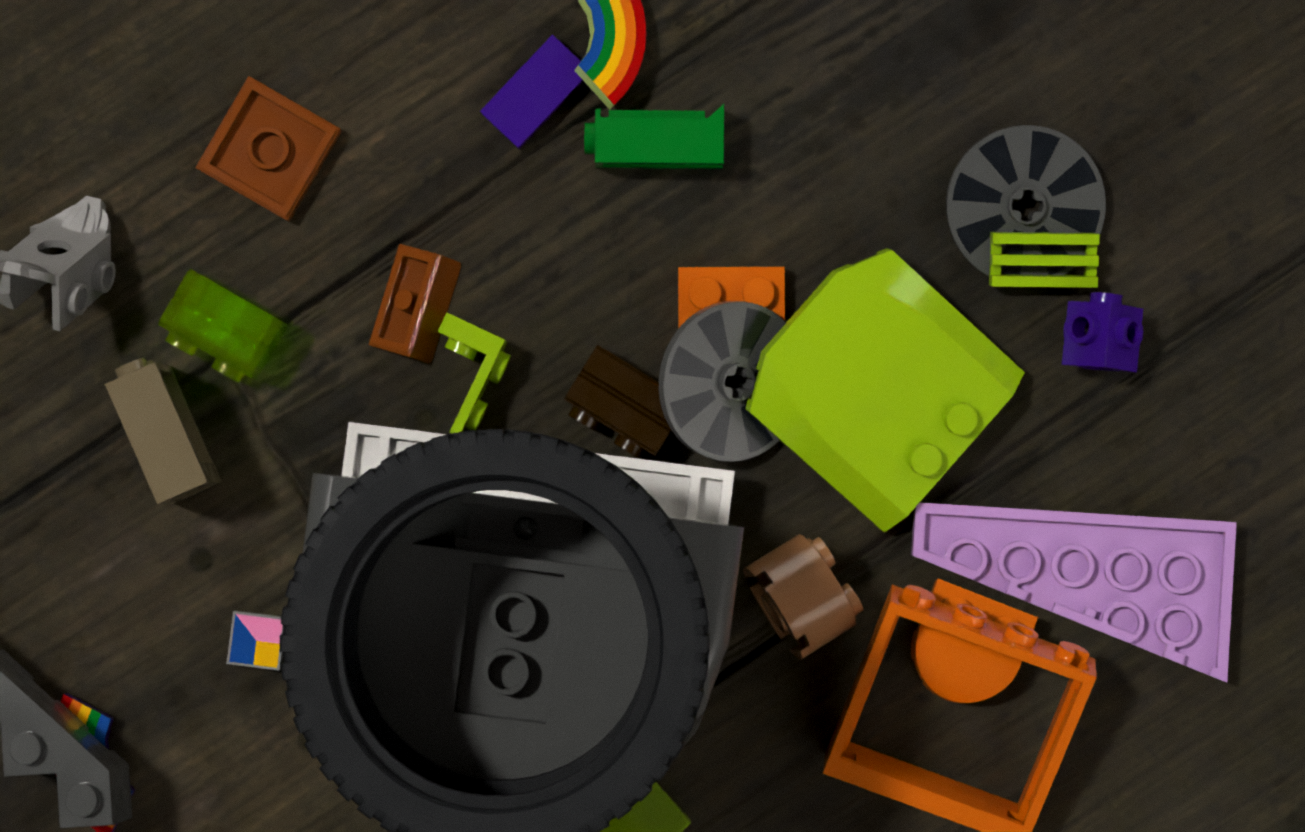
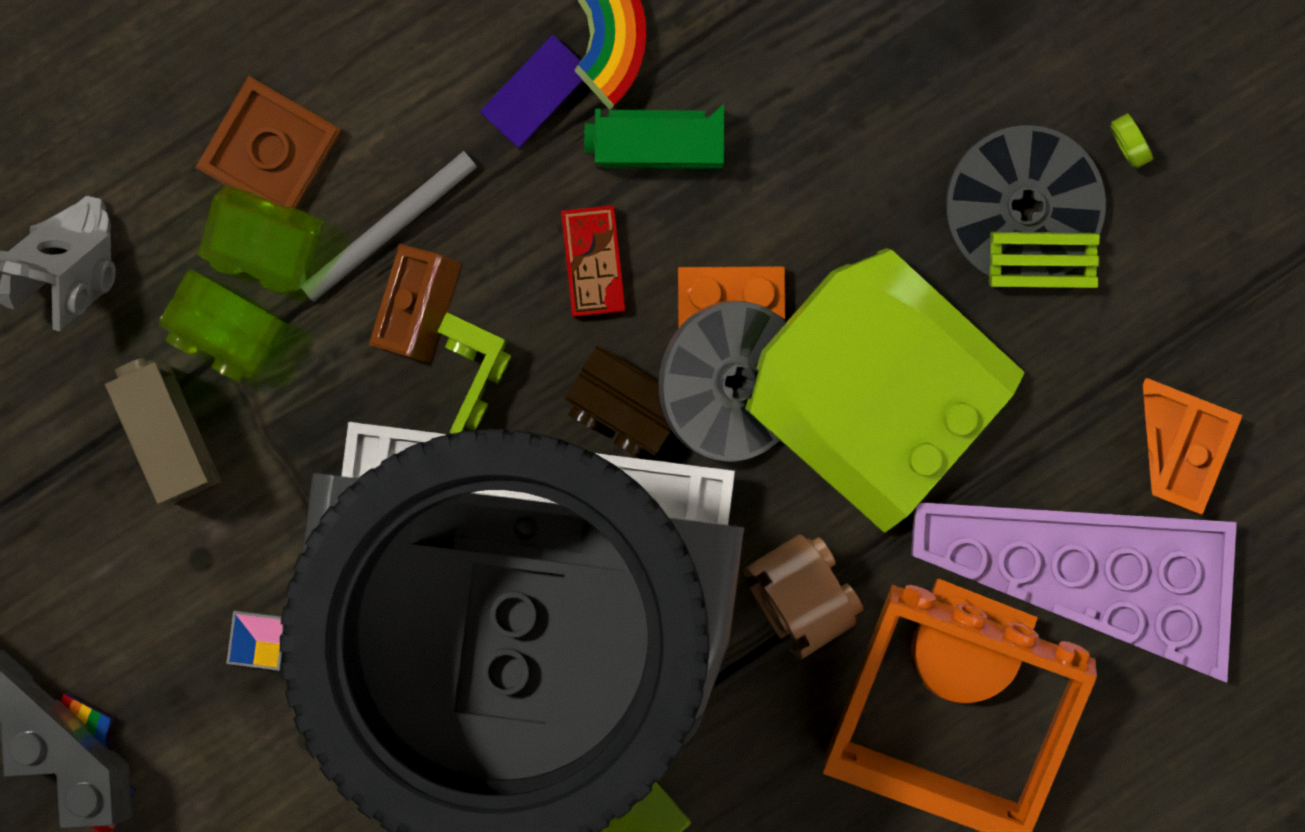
(260, 239): none -> clear neon green brick
(388, 226): none -> light grey bar
(593, 261): none -> tile
(1102, 334): dark purple brick -> none
(1131, 141): none -> lime tile
(1185, 444): none -> orange wing

